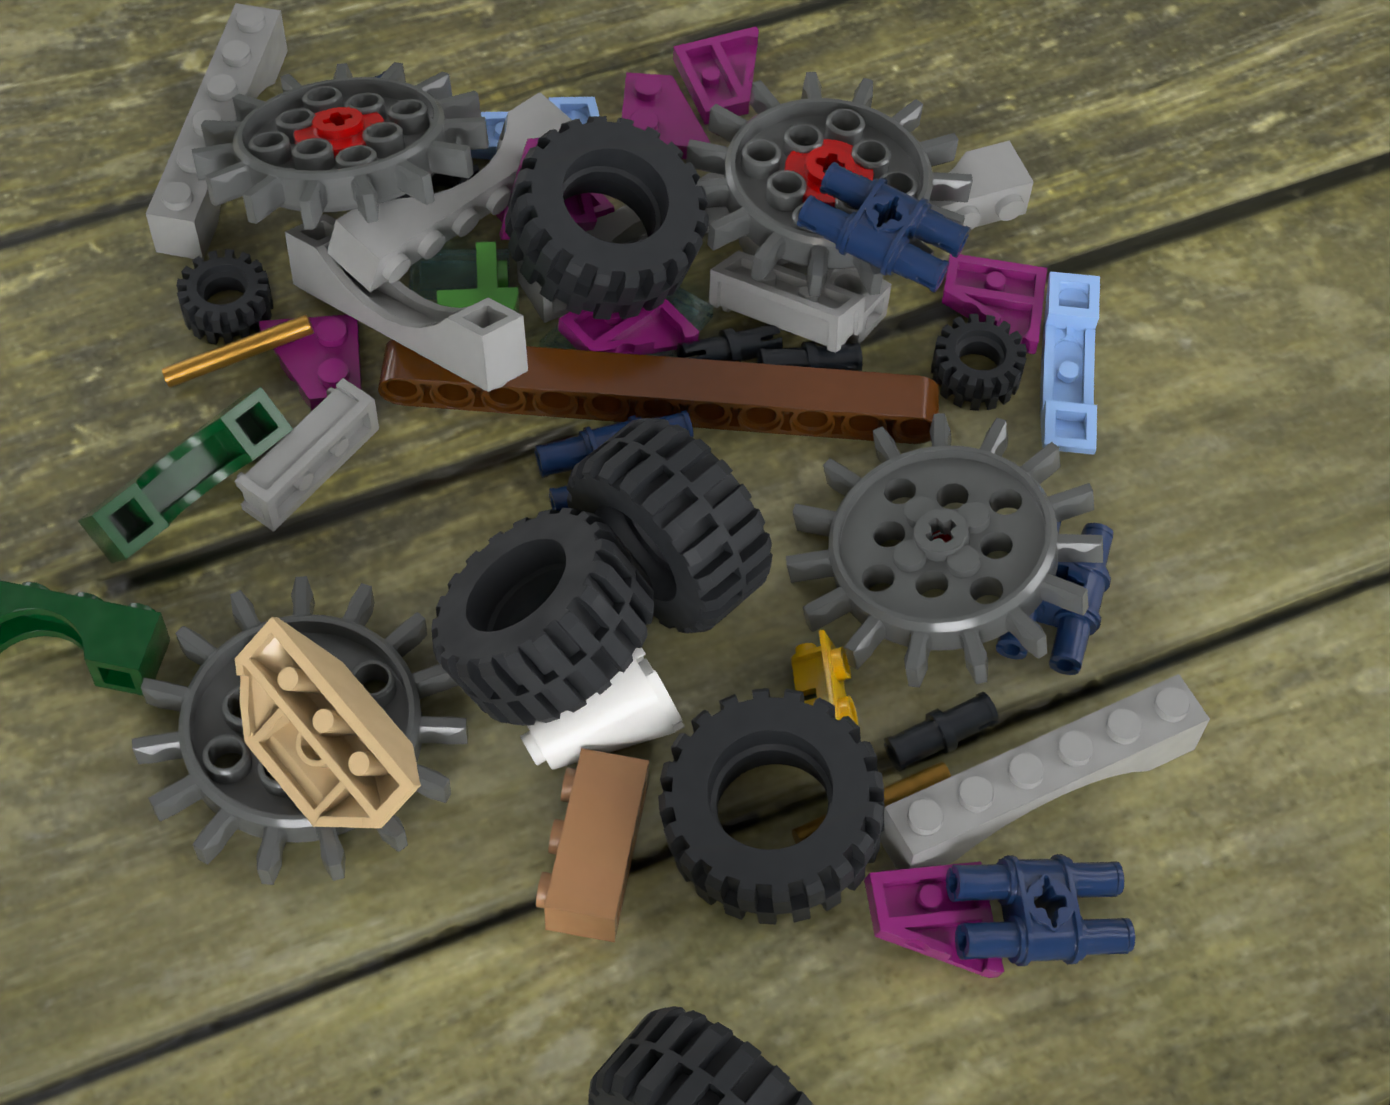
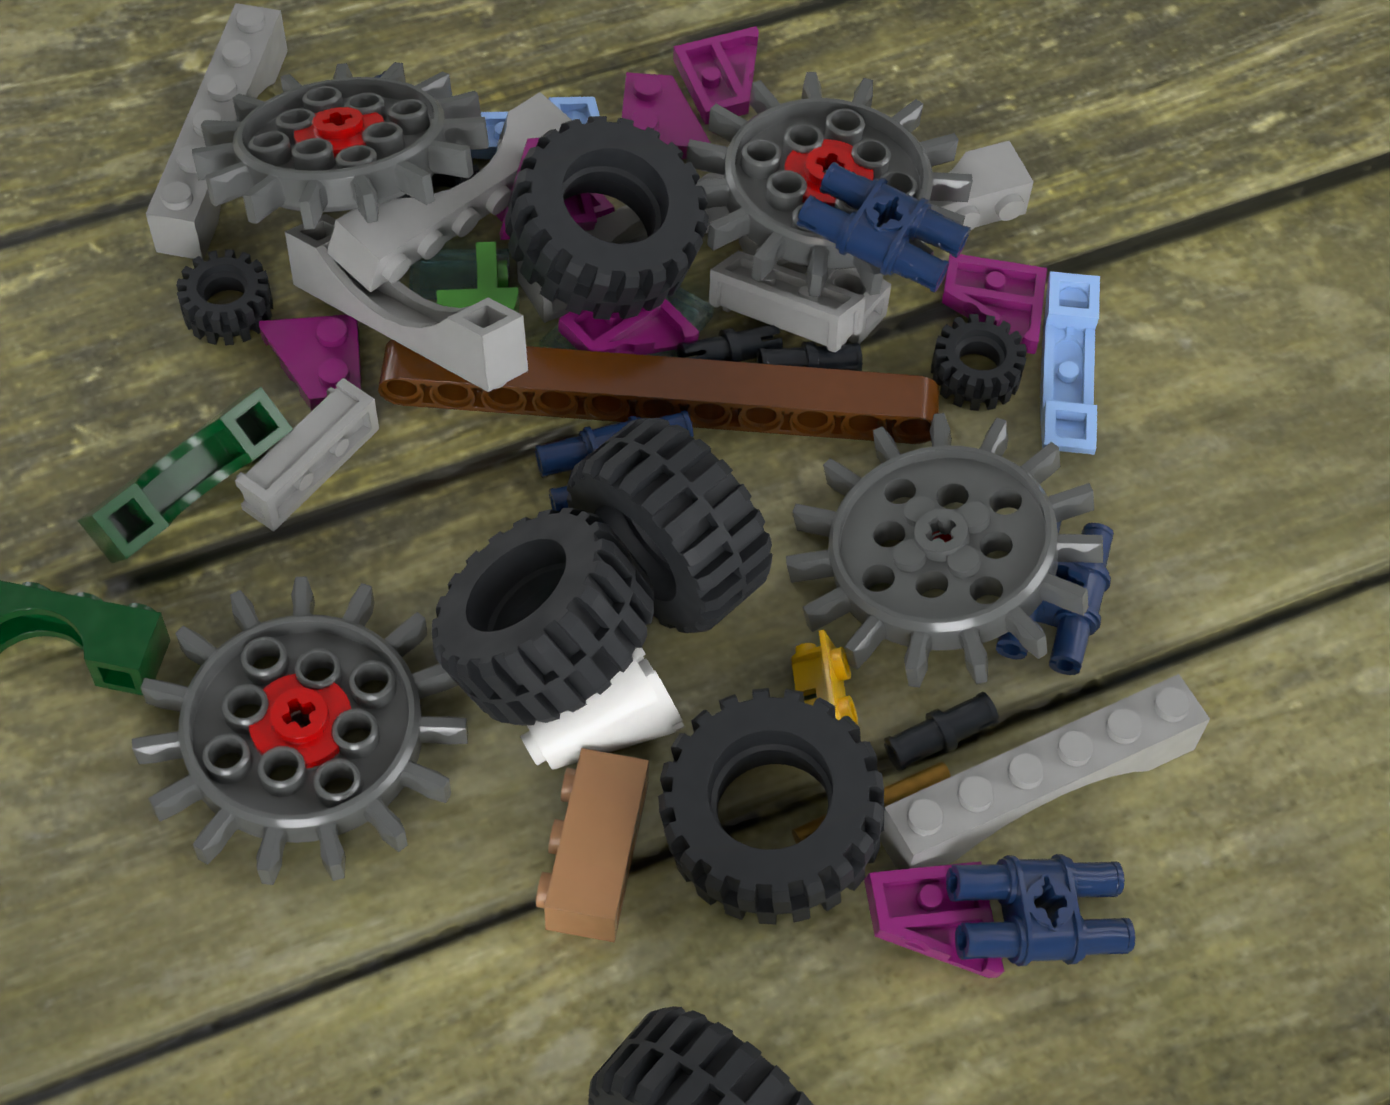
(237, 350): pearl gold bar -> none
(321, 732): tan wedge -> none

